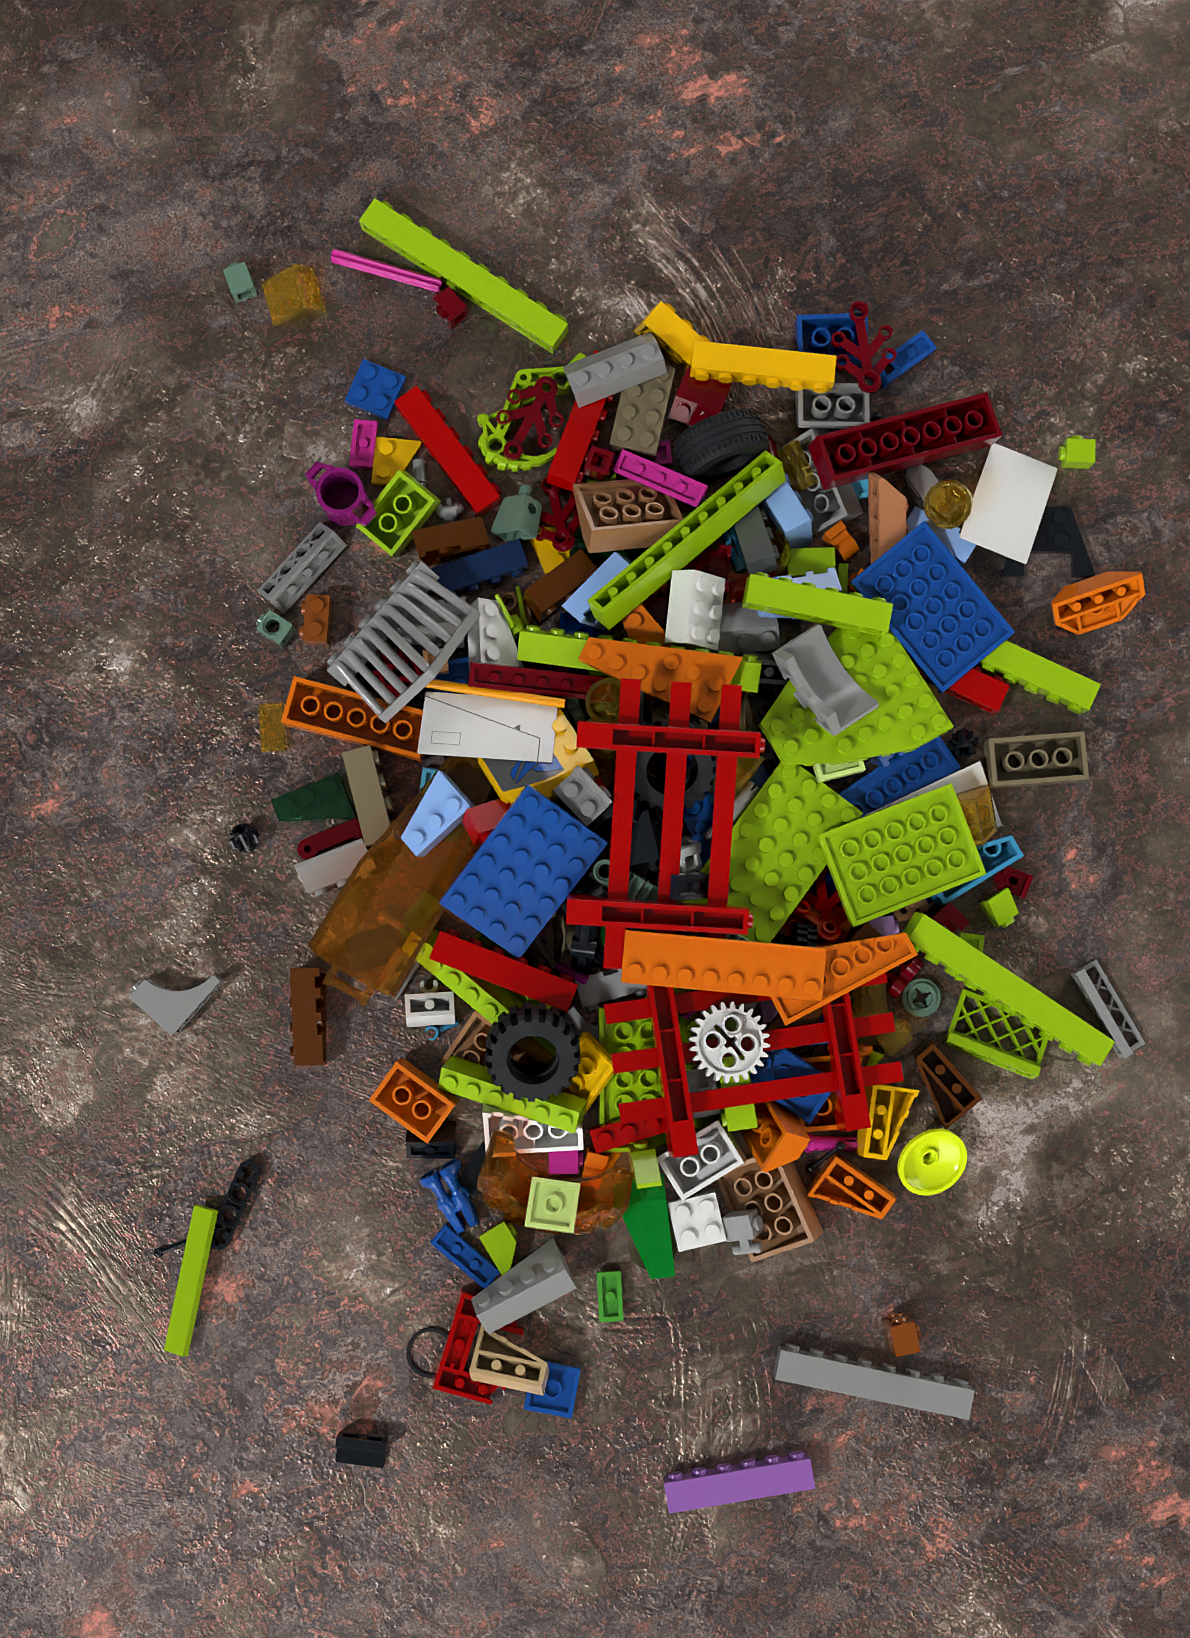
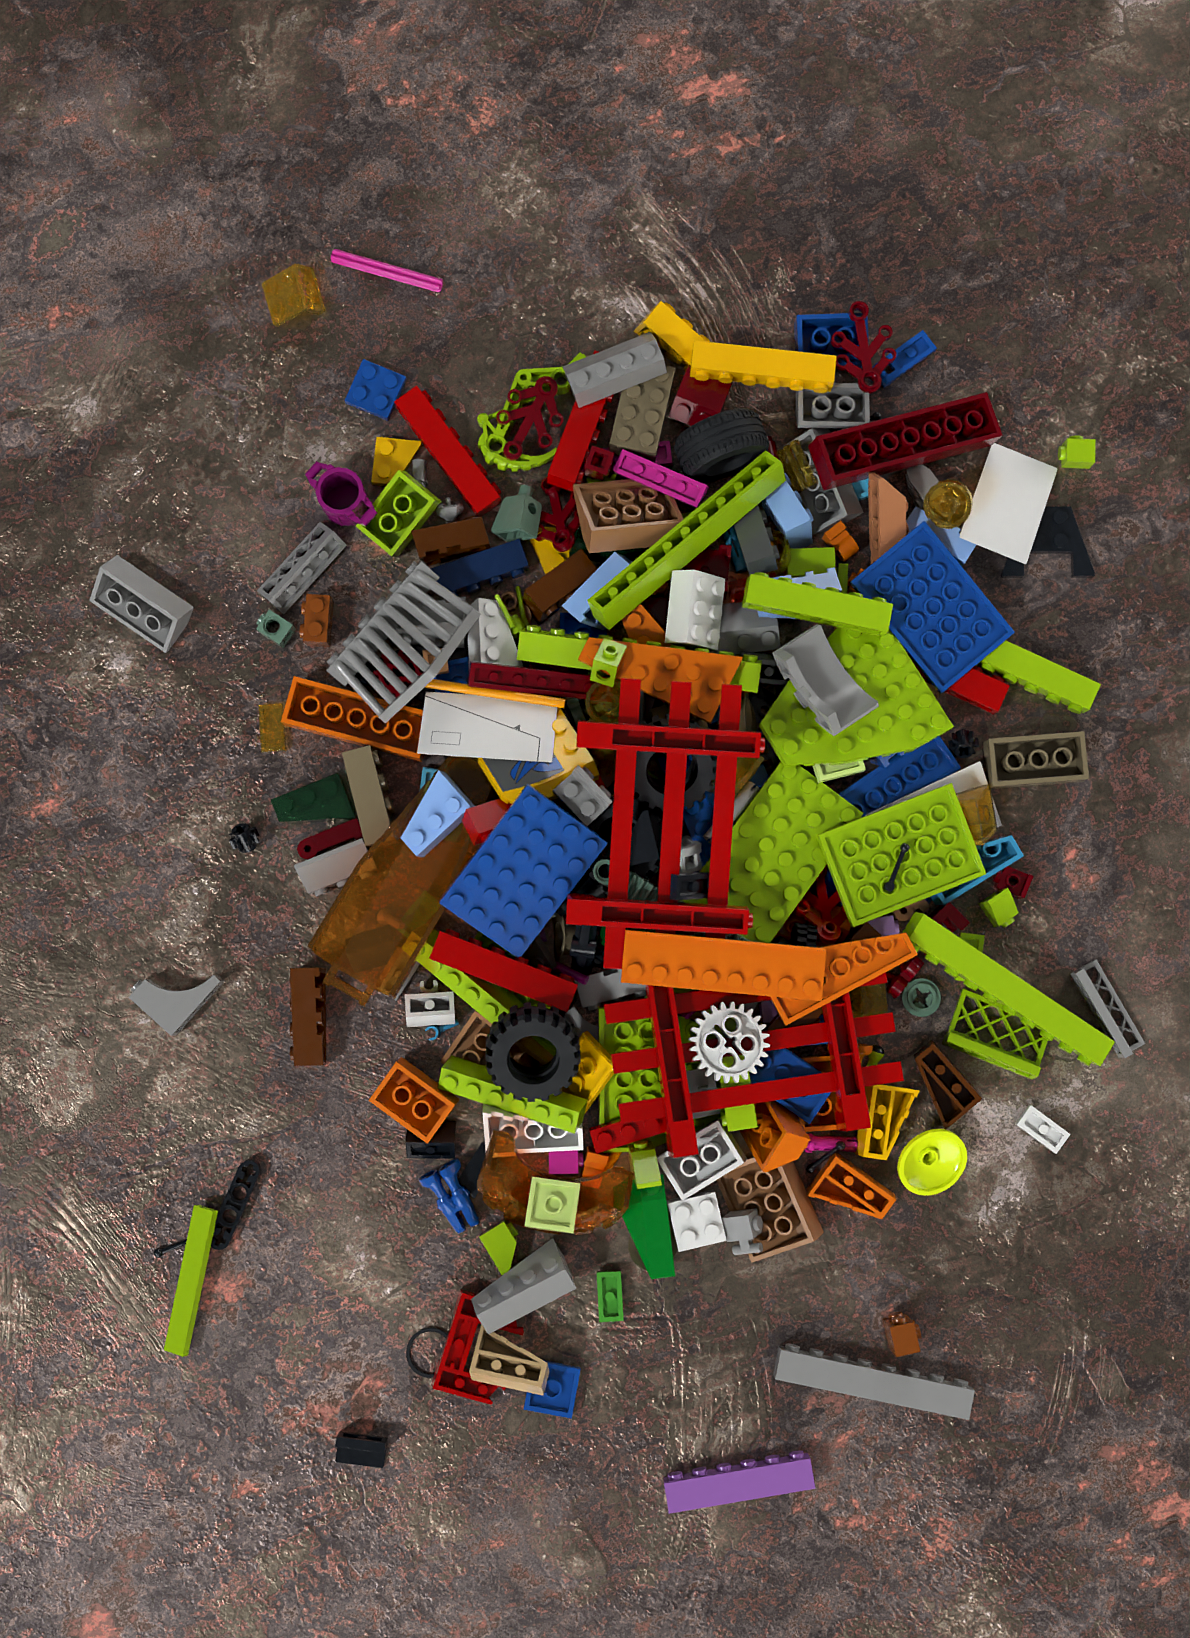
(140, 603): none -> light grey slope
(240, 281): sand green brick -> none
(363, 444): dark pink plate -> none
(450, 307): dark red brick -> none
(463, 275): lime brick -> none
(465, 1256): blue tile -> none
(608, 659): none -> lime bracket
(889, 886): none -> black hinge
(895, 1041): clear yellow brick -> none
(1042, 1129): none -> white plate
(1097, 601): orange wedge -> none

